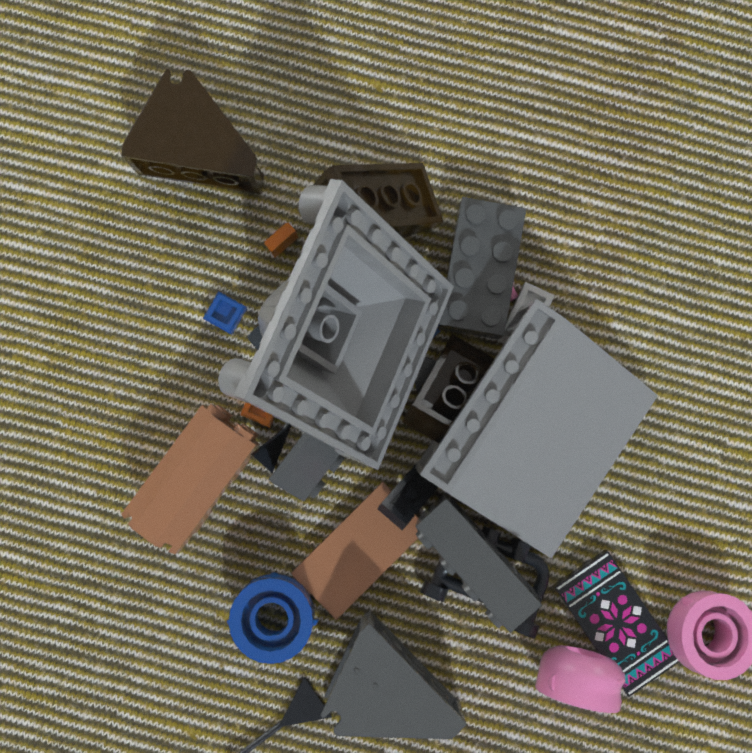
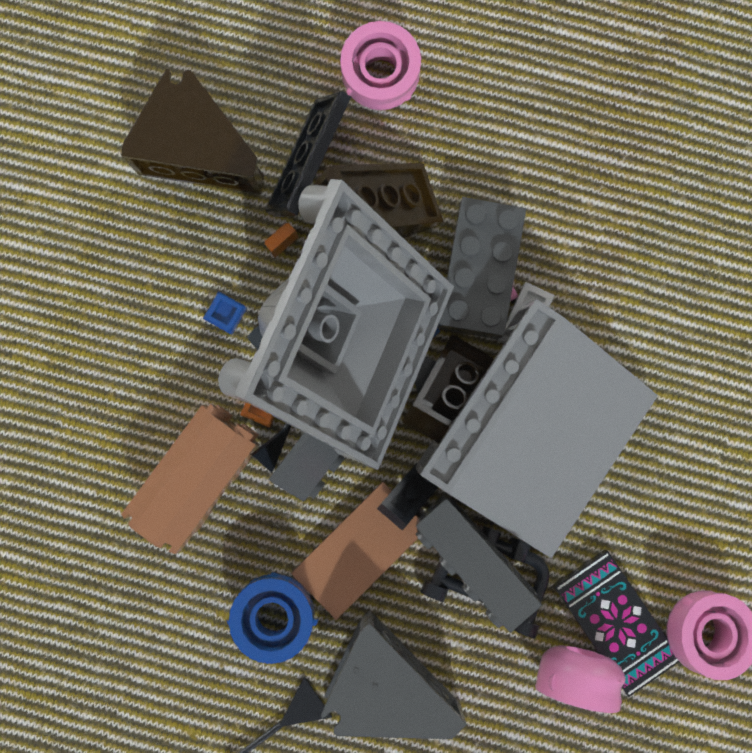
(307, 154): none -> black tile
(380, 42): none -> bright pink piece

